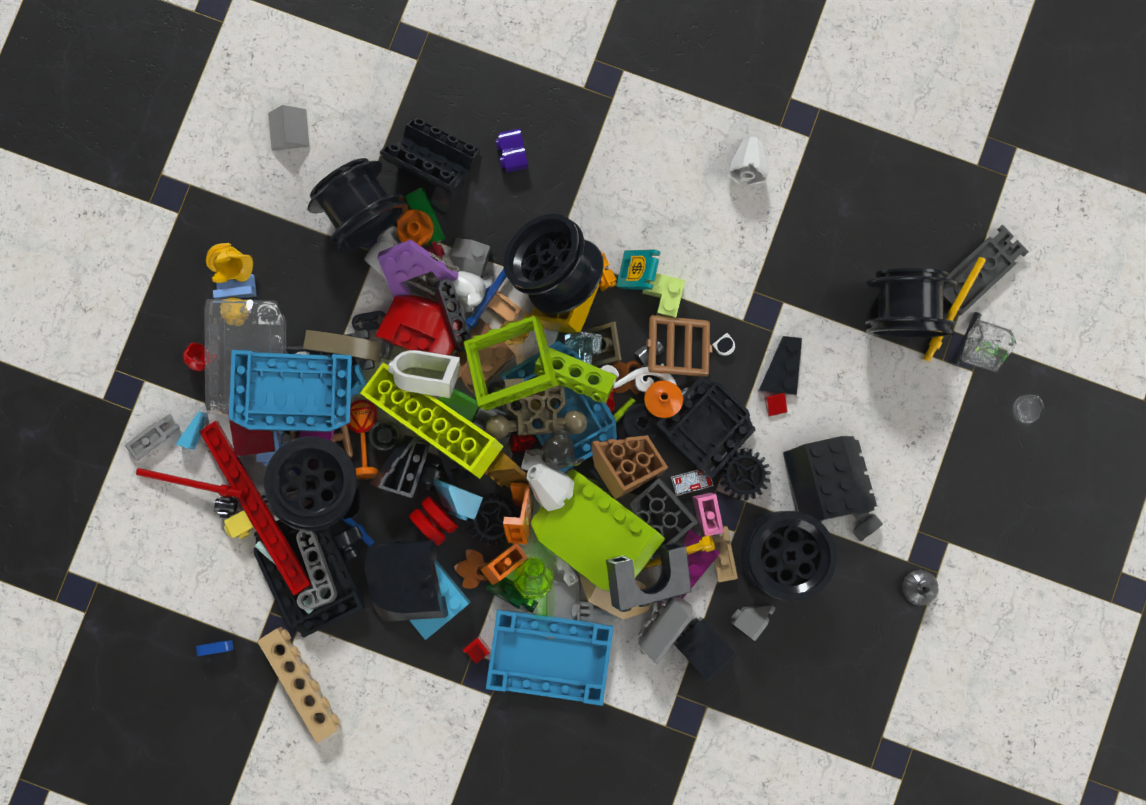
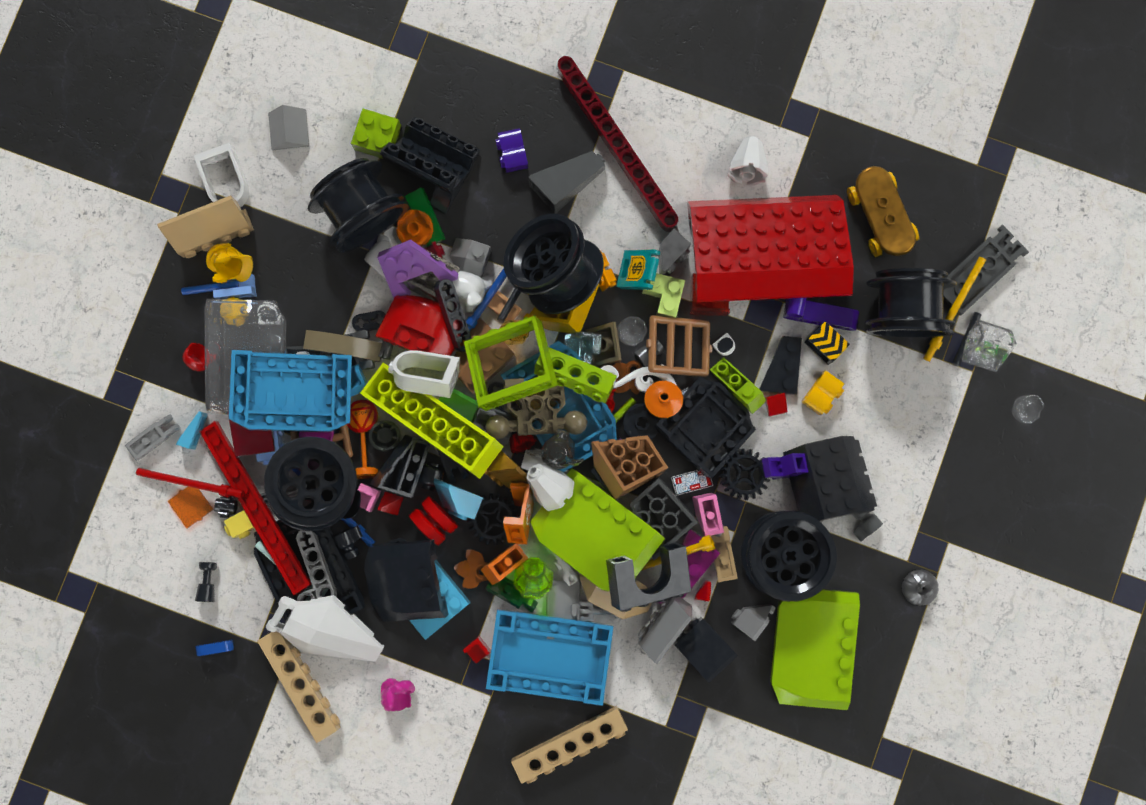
(190, 506): none -> clear orange piece
(205, 590): none -> black piece
(206, 227): none -> tan piece
(209, 287): none -> blue bar
(215, 155): none -> white window
(325, 629): none -> white windscreen
(369, 496): none -> bright pink panel
(375, 132): none -> lime brick
(390, 503): none -> red slope
(396, 694): none -> dark pink hair
(508, 306): none -> black bar
(529, 774): none -> tan brick
(565, 180): none -> dark grey slope
(615, 134): none -> dark red beam
(631, 331): none -> clear hair
(673, 250): none -> flat silver slope
(704, 592): none -> red slope
(717, 308): none -> clear red panel
(738, 385): none -> lime slope
(771, 248): none -> red slope
(785, 466): none -> dark purple brick
(816, 650): none -> lime slope
(817, 313): none -> dark purple beam
(823, 393): none -> yellow brick
(826, 343): none -> piece
(884, 211): none -> pearl gold piece

